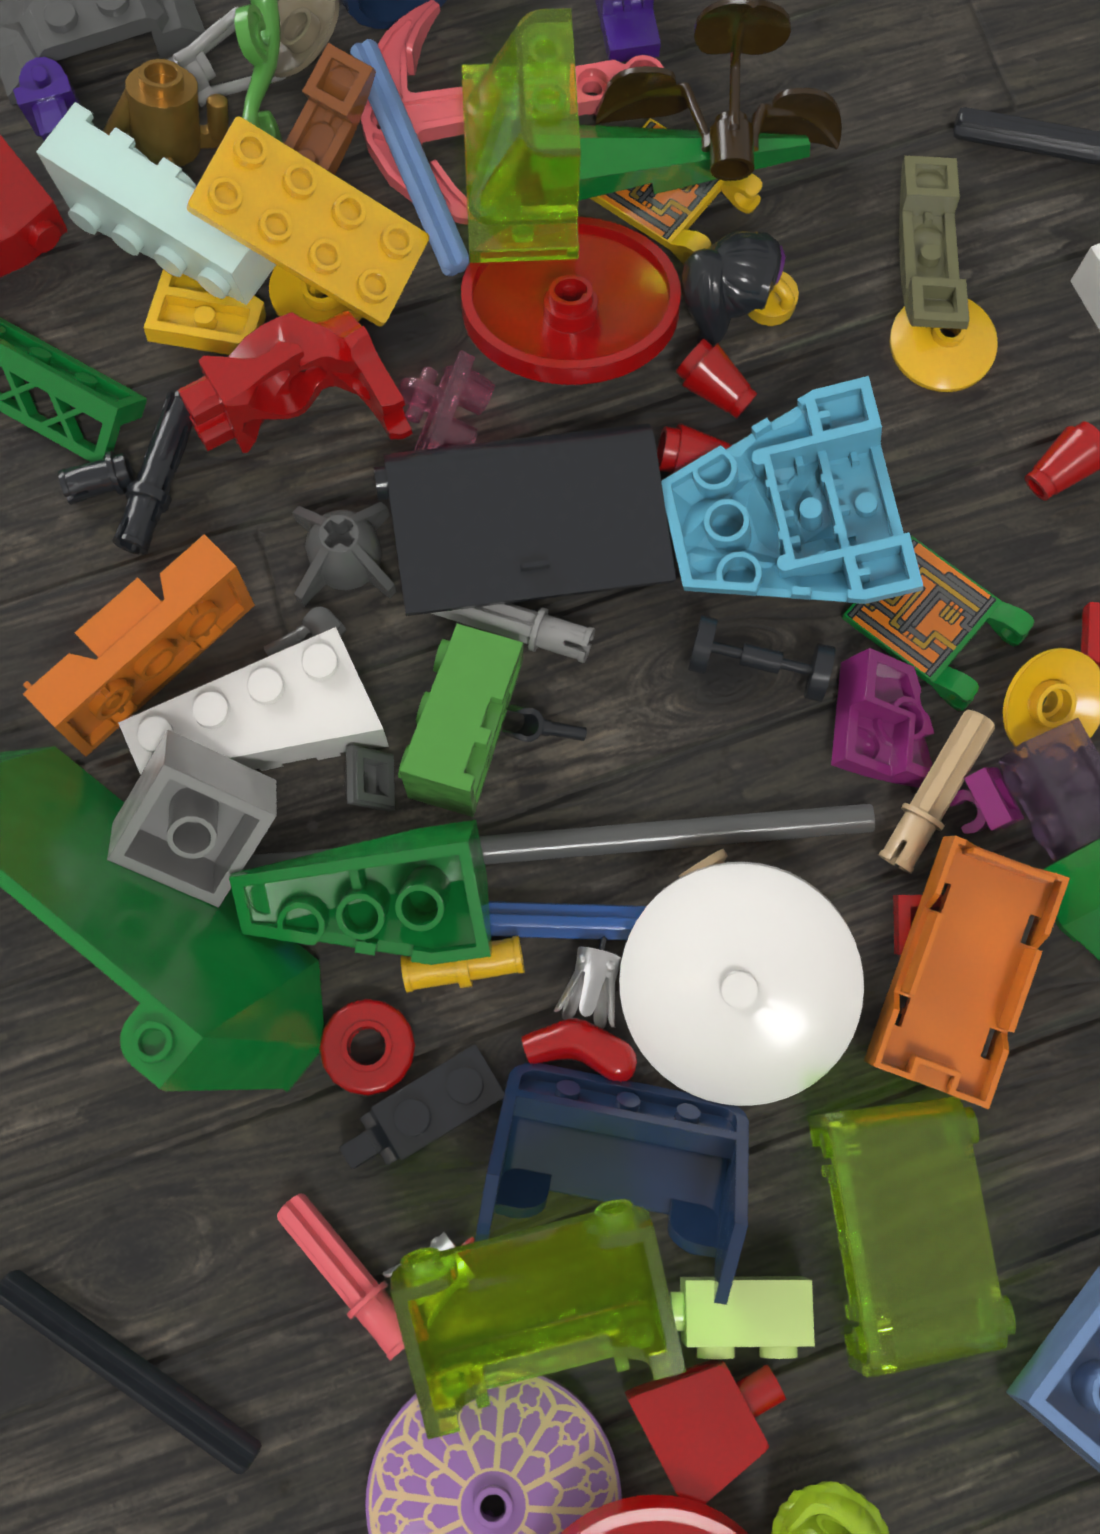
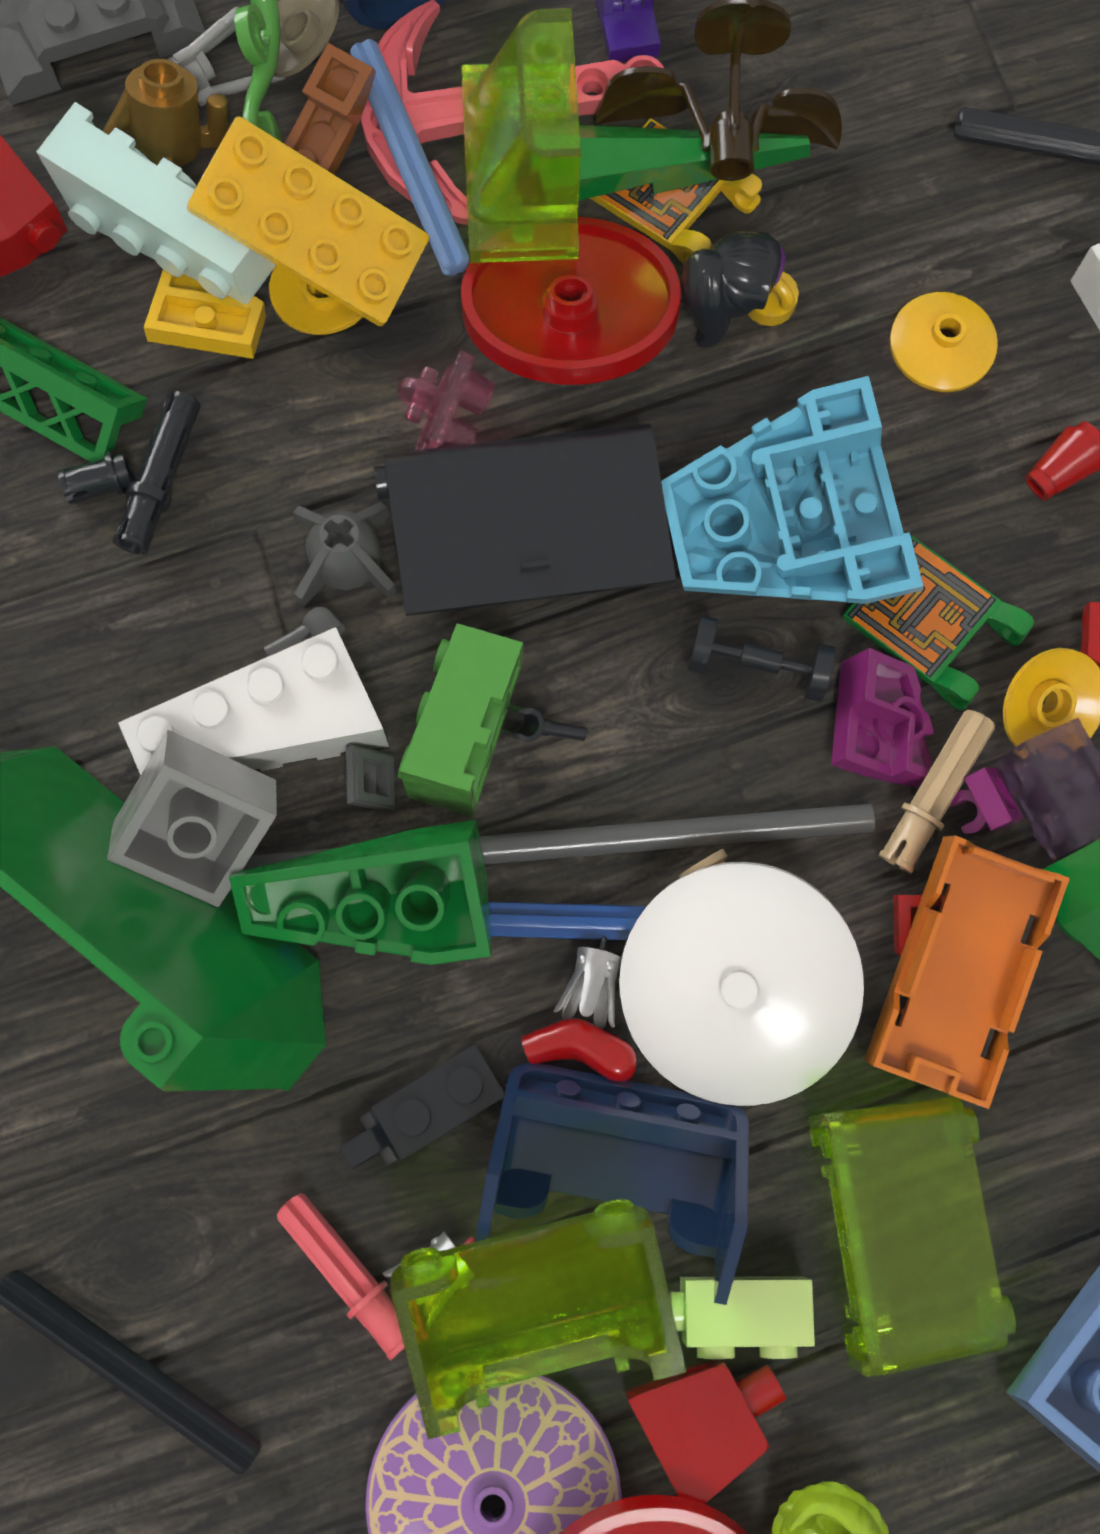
(44, 94): dark purple hips -> none
(141, 645): orange piece -> none
(267, 379): red hips -> none
(337, 1041): red piece -> none
(504, 960): yellow pin -> none
(529, 627): light grey axle -> none
(683, 446): red cone -> none
(716, 379): red cone -> none
(928, 244): olive slope -> none

